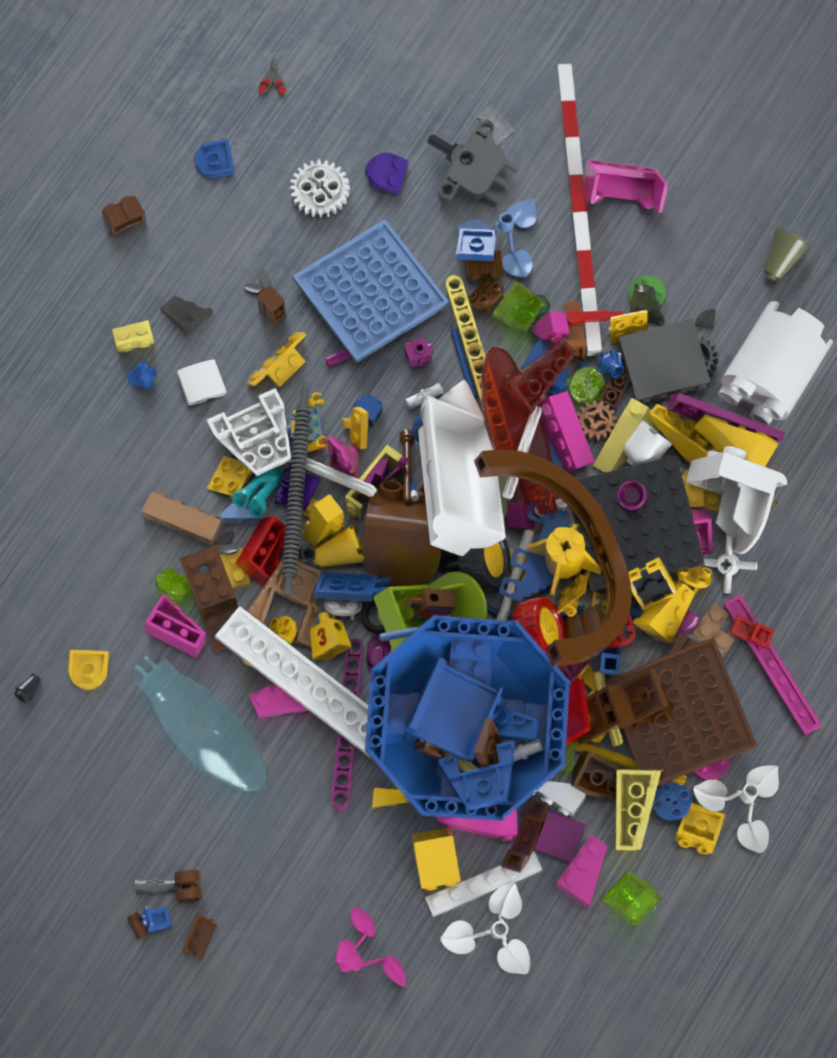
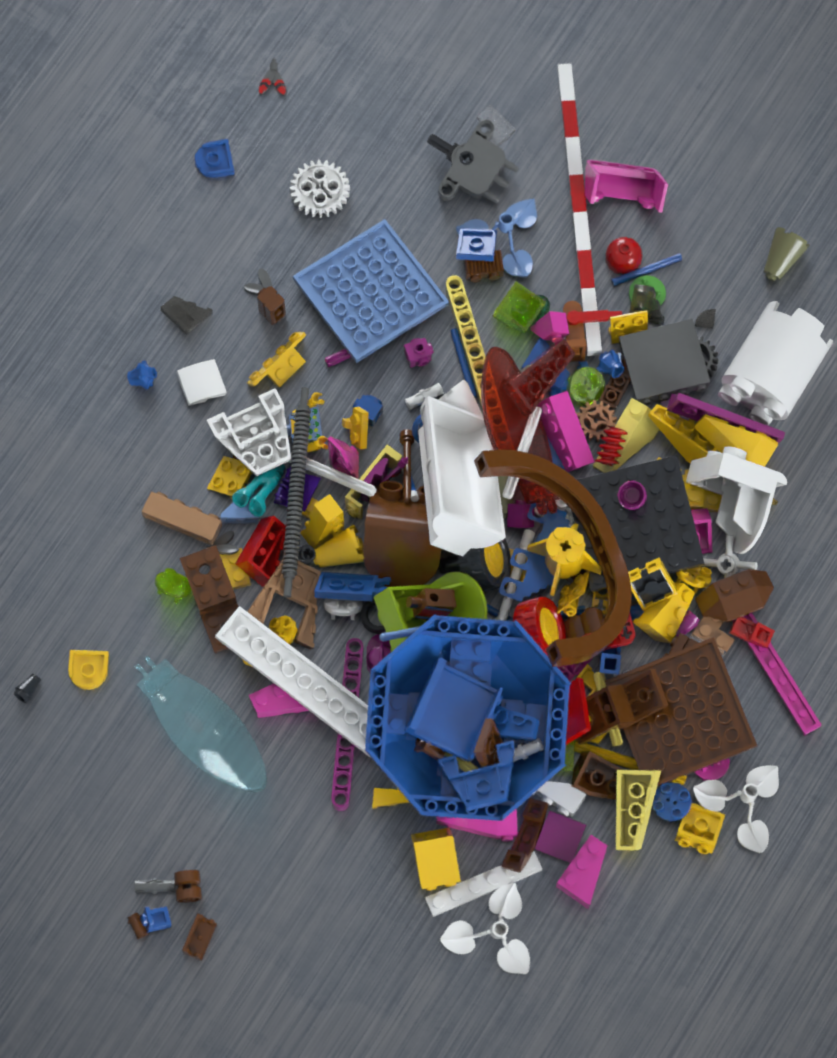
(123, 214): reddish brown brick -> none
(133, 336): light yellow bracket -> none
(174, 627): dark pink wedge -> none
(328, 638): yellow torso -> none
(349, 959): dark pink plant -> none
(386, 172): dark purple slope -> none
(486, 295): reddish brown plate -> none
(611, 446): none -> red piece
(623, 255): none -> red cylinder
(631, 898): clear neon green slope -> none
(645, 445): white cylinder -> none
(647, 269): none -> blue bar
(735, 595): none -> reddish brown wedge

